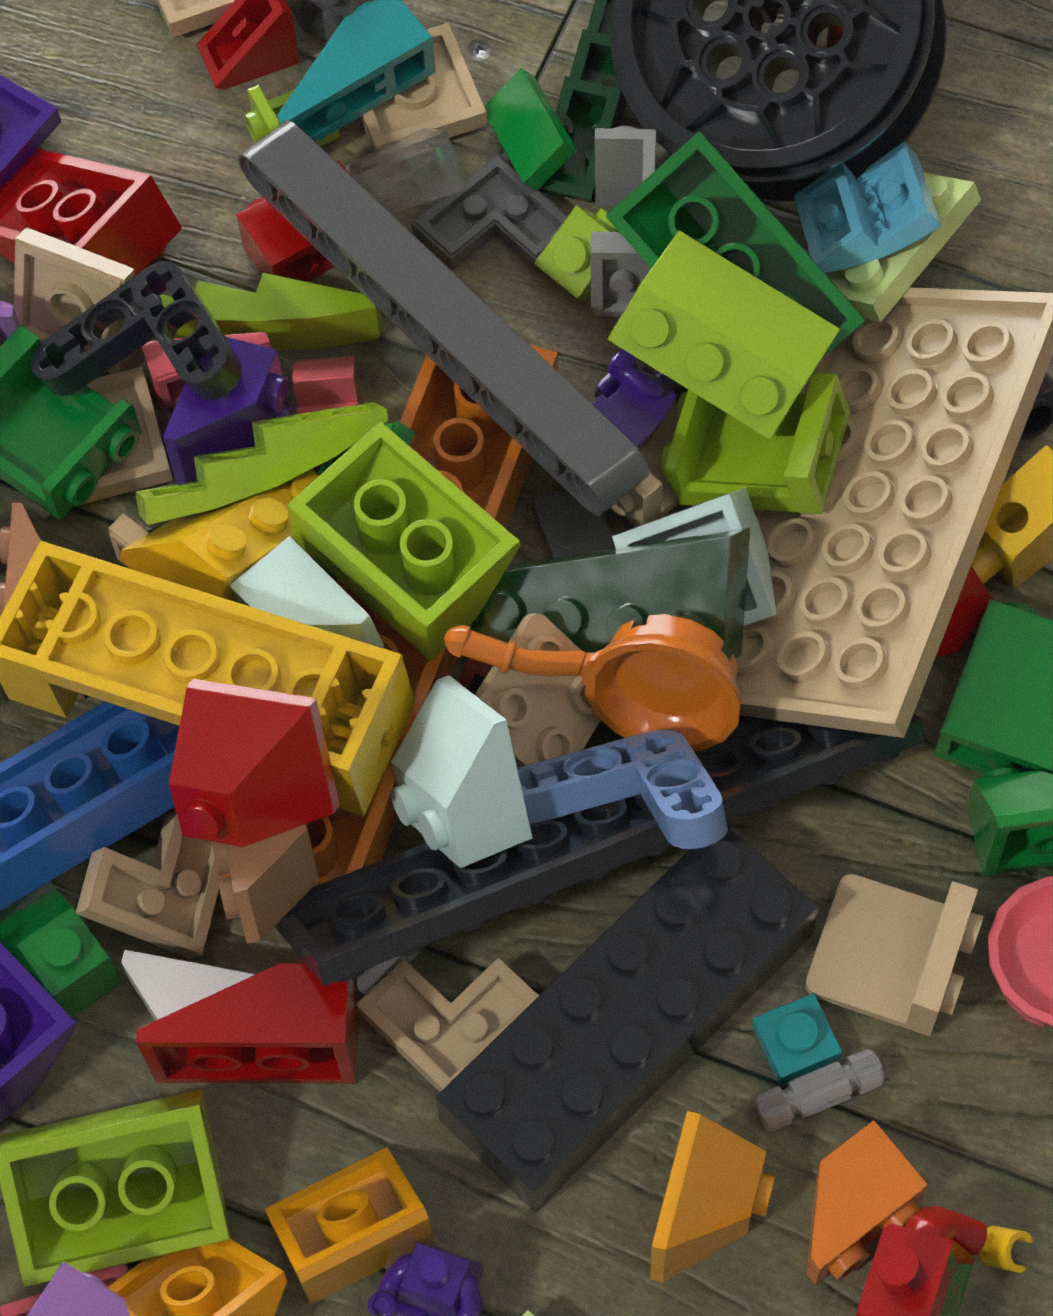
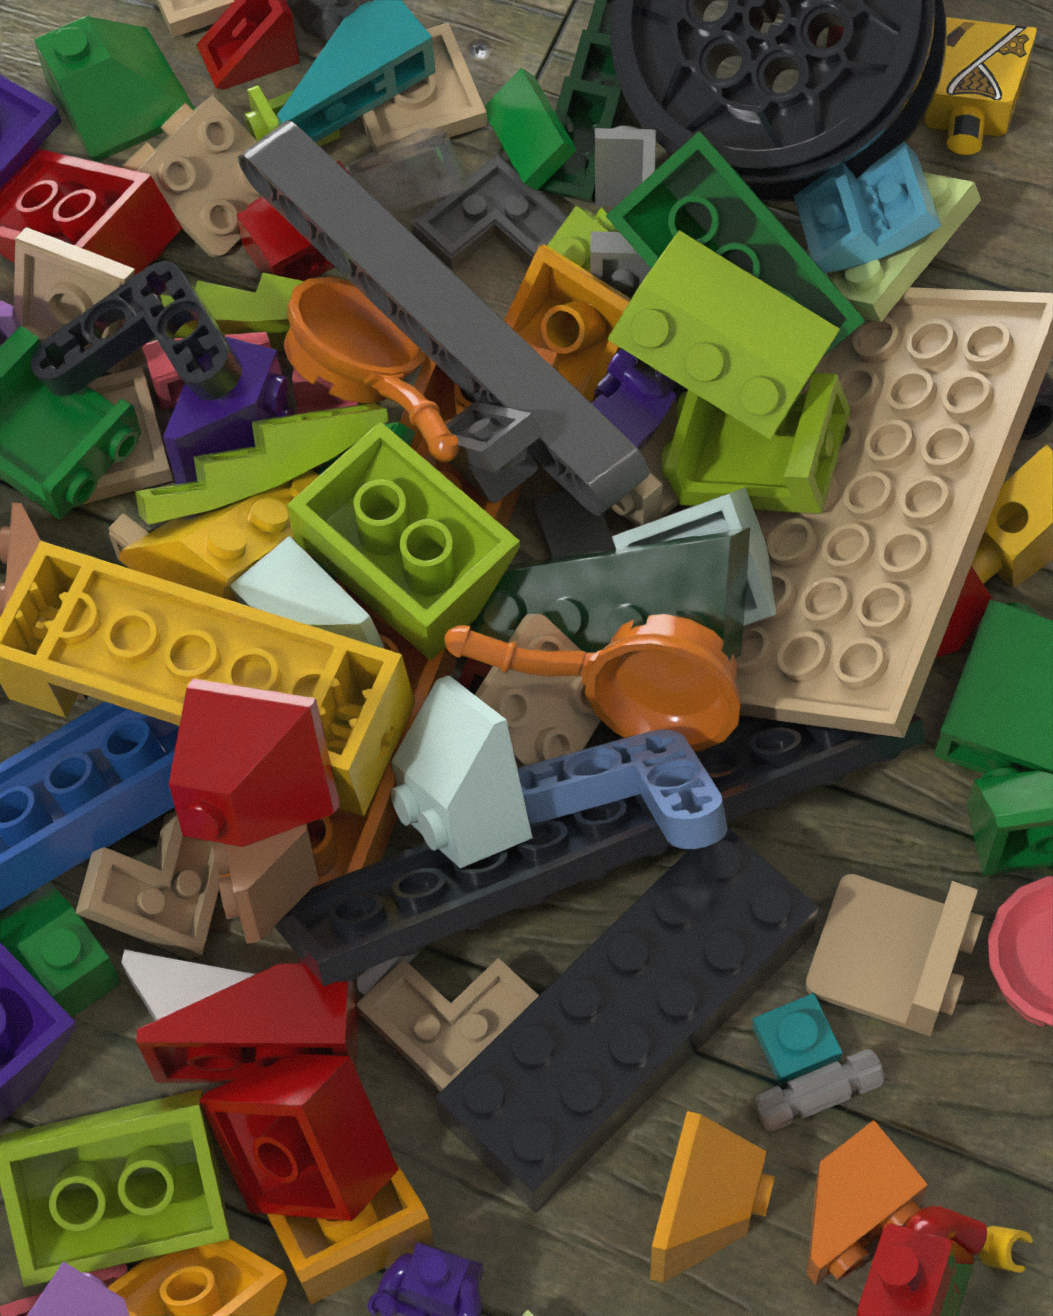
(109, 83): none -> green slope
(201, 173): none -> tan bracket
(301, 1138): none -> red slope
(362, 353): none -> orange piece
(494, 448): none -> dark grey slope
(569, 314): none -> light orange slope
(979, 81): none -> yellow torso

